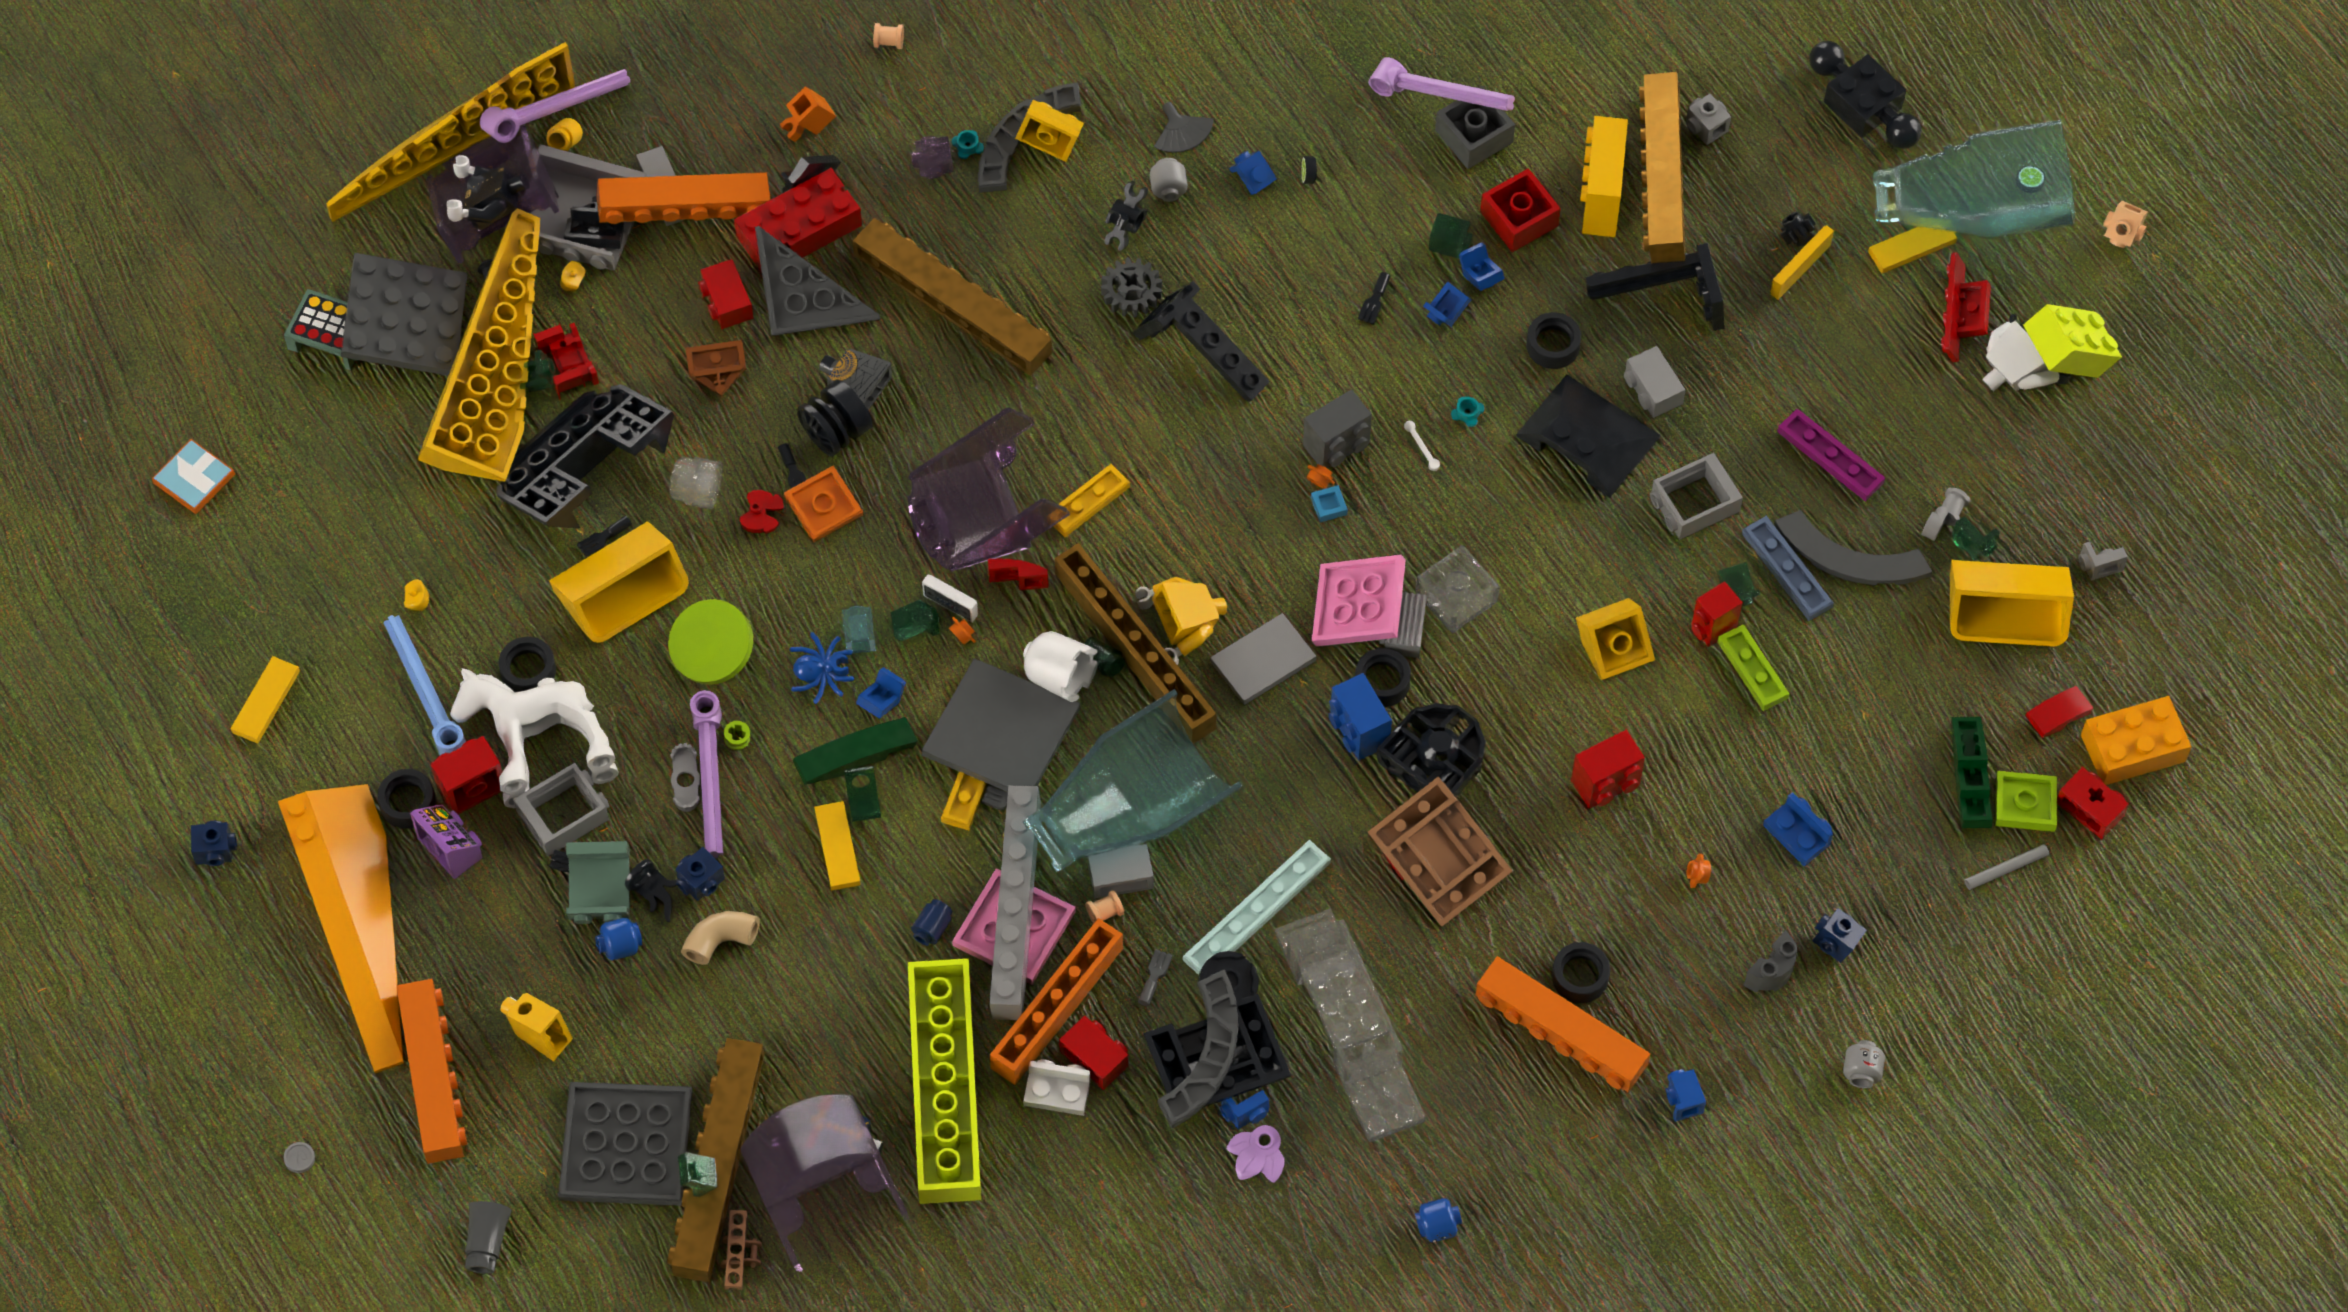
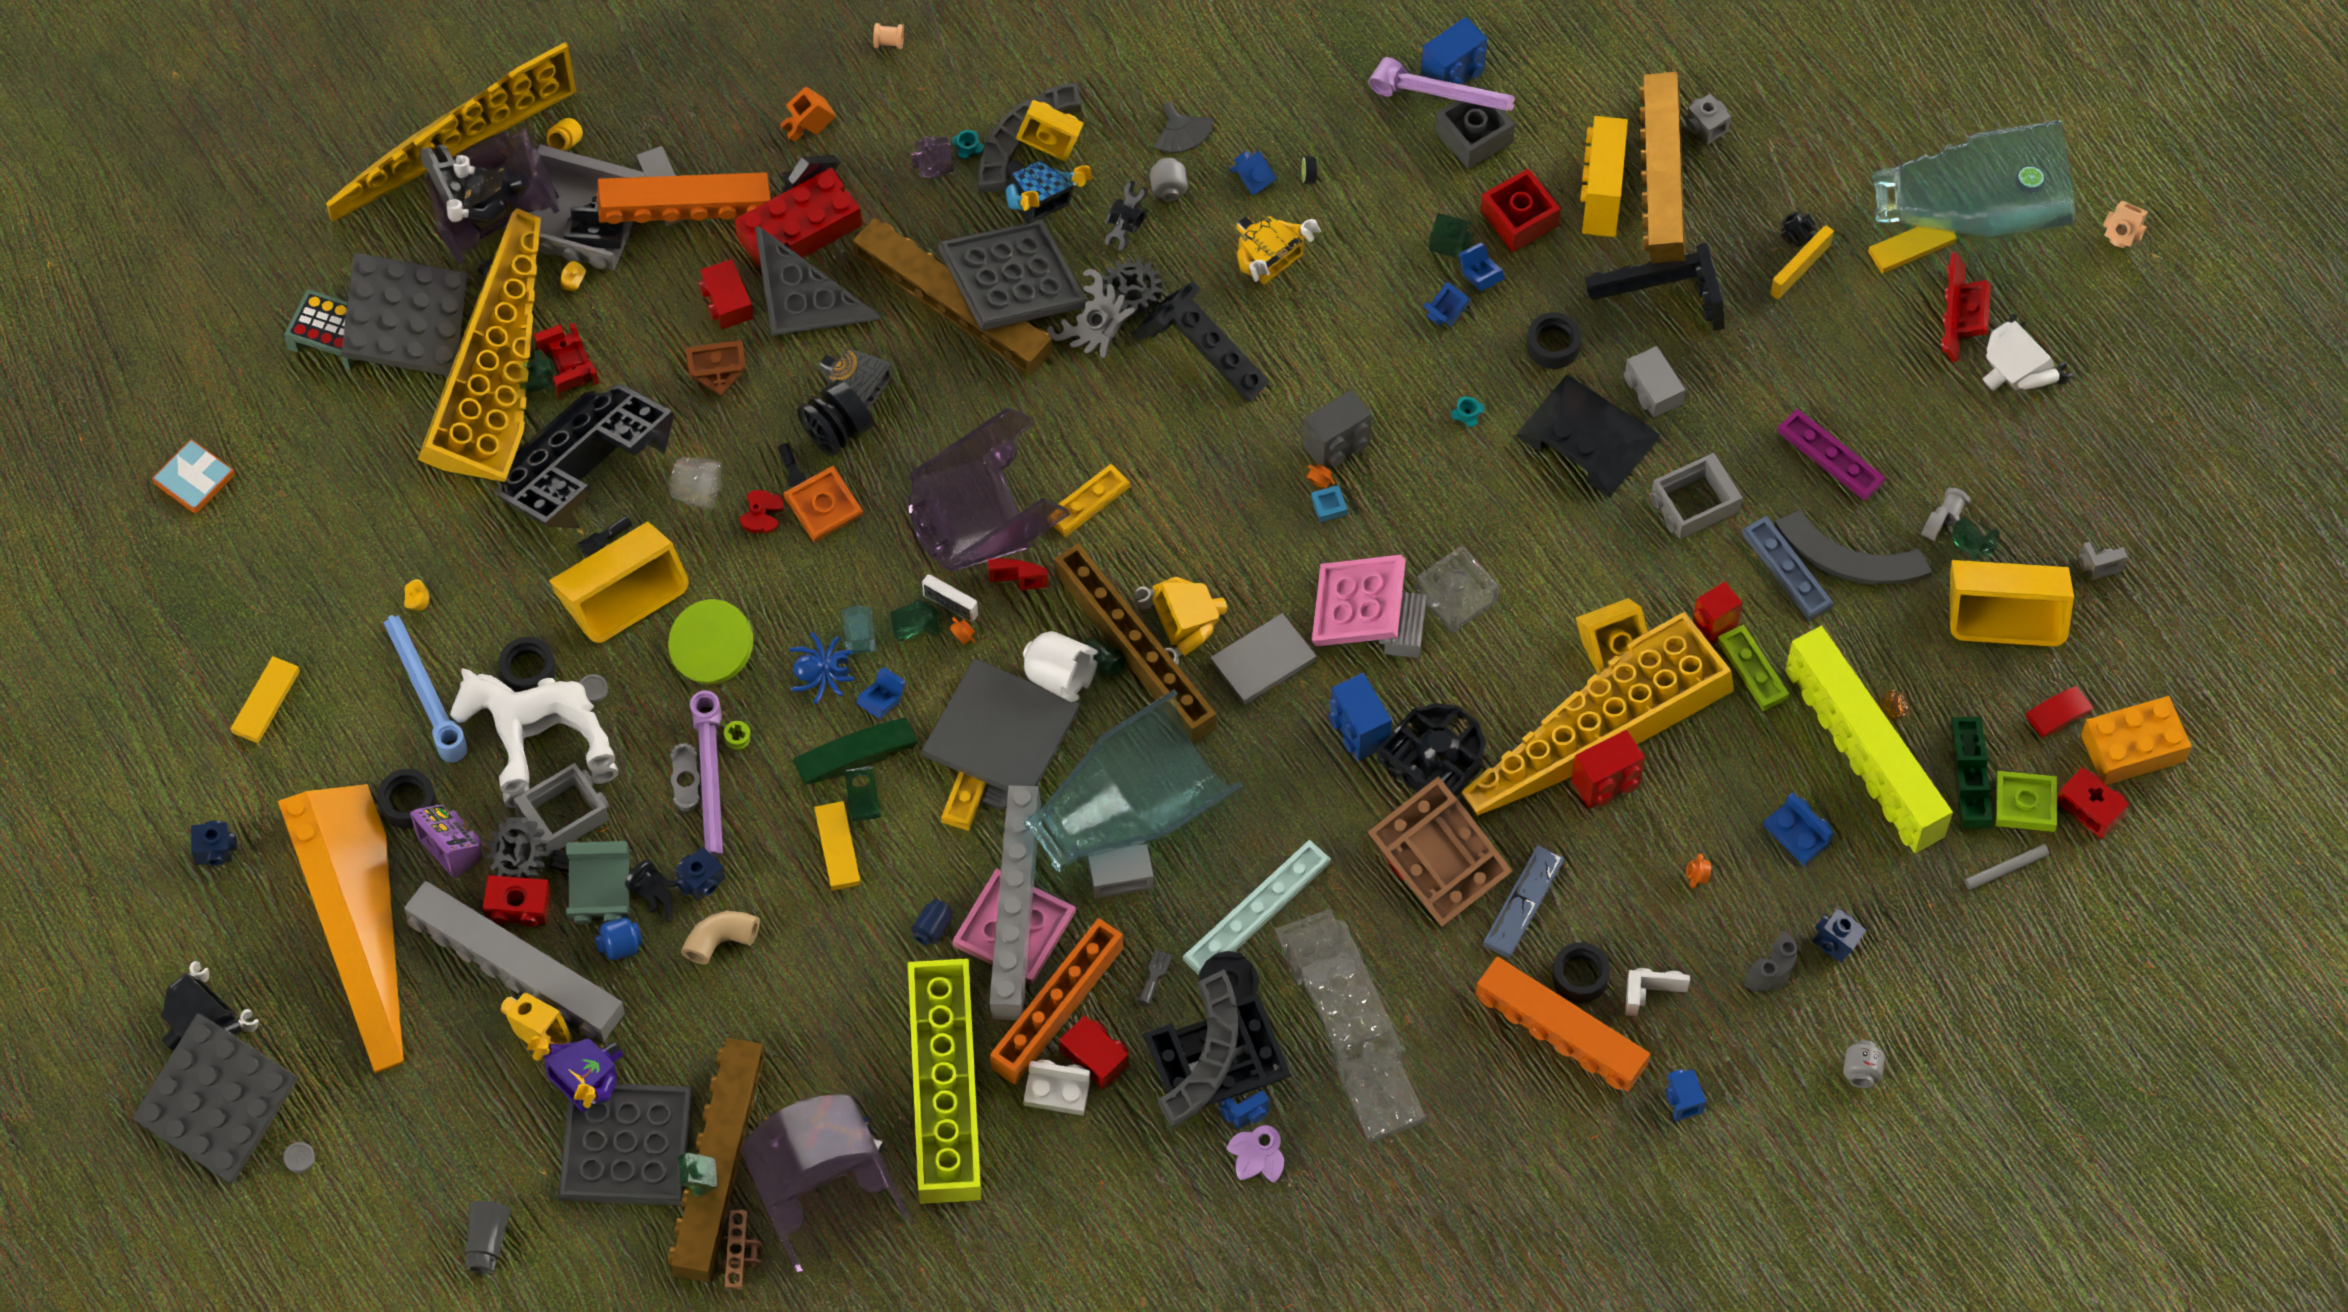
(191, 996): none -> black torso
(215, 1098): none -> dark grey plate
(430, 1071): orange brick -> none
(442, 173): none -> dark grey hinge
(467, 775): red brick -> none
(503, 890): none -> red brick
(506, 123): lavender piece -> none
(513, 960): none -> light grey brick
(517, 849): none -> dark grey gear
(579, 1069): none -> dark purple torso
(595, 687): none -> light grey piece
(1012, 275): none -> dark grey tile
(1041, 189): none -> torso
(1098, 321): none -> light grey animal
(1105, 907): light nougat bush -> none
(1271, 245): none -> yellow torso
(1372, 305): black piece -> none
(1389, 657): black tyre -> none
(1434, 464): white hinge -> none
(1438, 1220): blue head -> none
(1455, 54): none -> blue brick
(1523, 902): none -> sand blue tile
(1642, 690): none -> yellow wedge
(1644, 979): none -> white bracket
(1740, 582): clear green bracket -> none
(1865, 95): black brick -> none
(1868, 740): none -> neon yellow brick
(1894, 704): none -> clear orange piece
(2072, 341): neon yellow brick -> none

